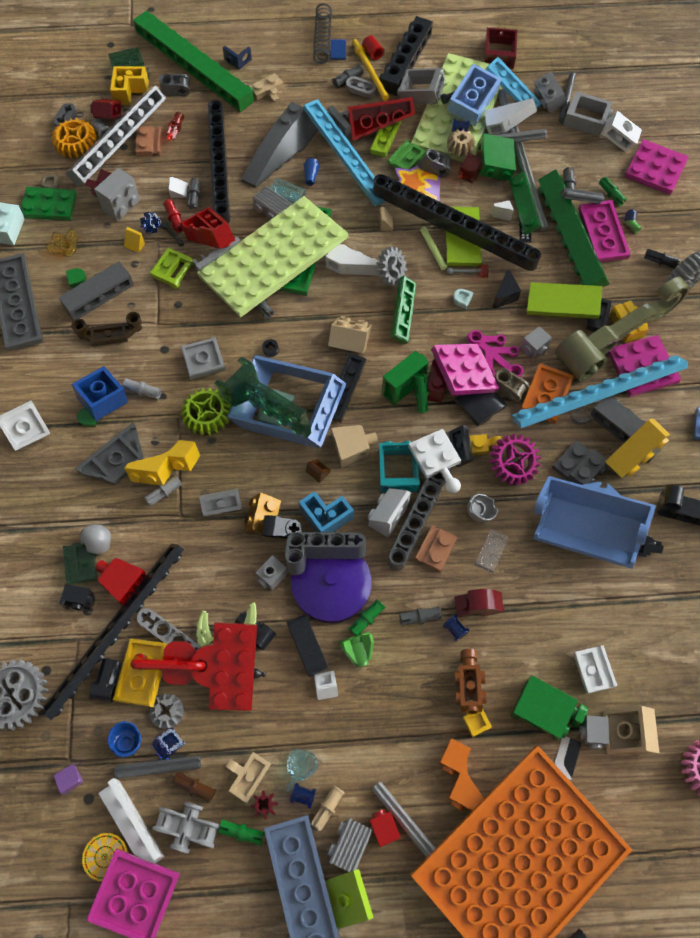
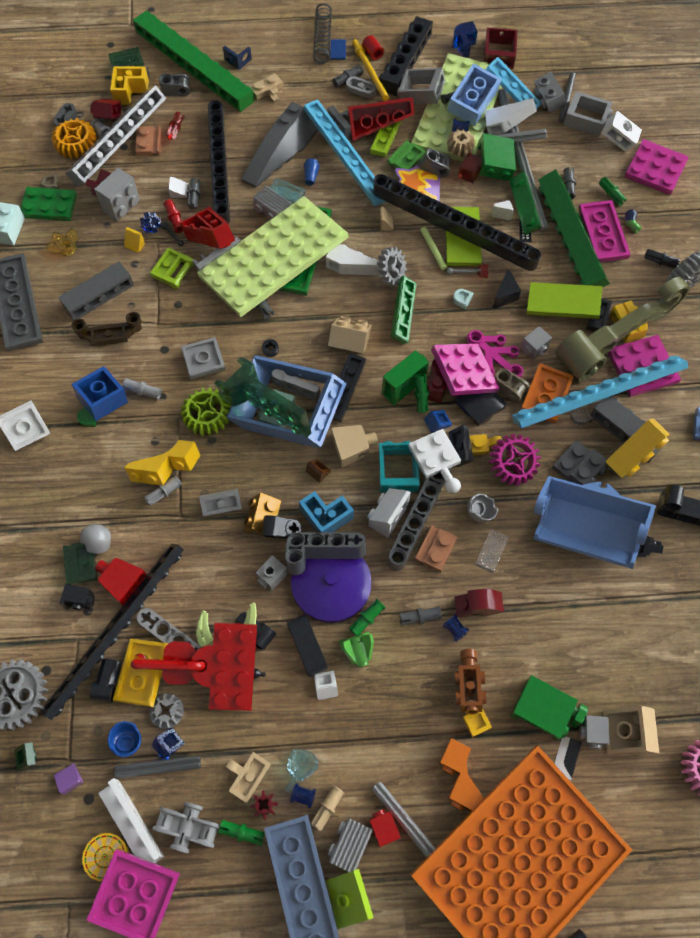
(24, 756): none -> dark green plate
(75, 277): green tile -> none
(110, 460): dark grey wing -> none
(194, 787): reddish brown axle -> none
(296, 385): none -> light grey hinge
(437, 420): none -> blue slope
(463, 37): none -> clear blue brick
(580, 195): dark grey axle -> none
(595, 669): white plate -> none

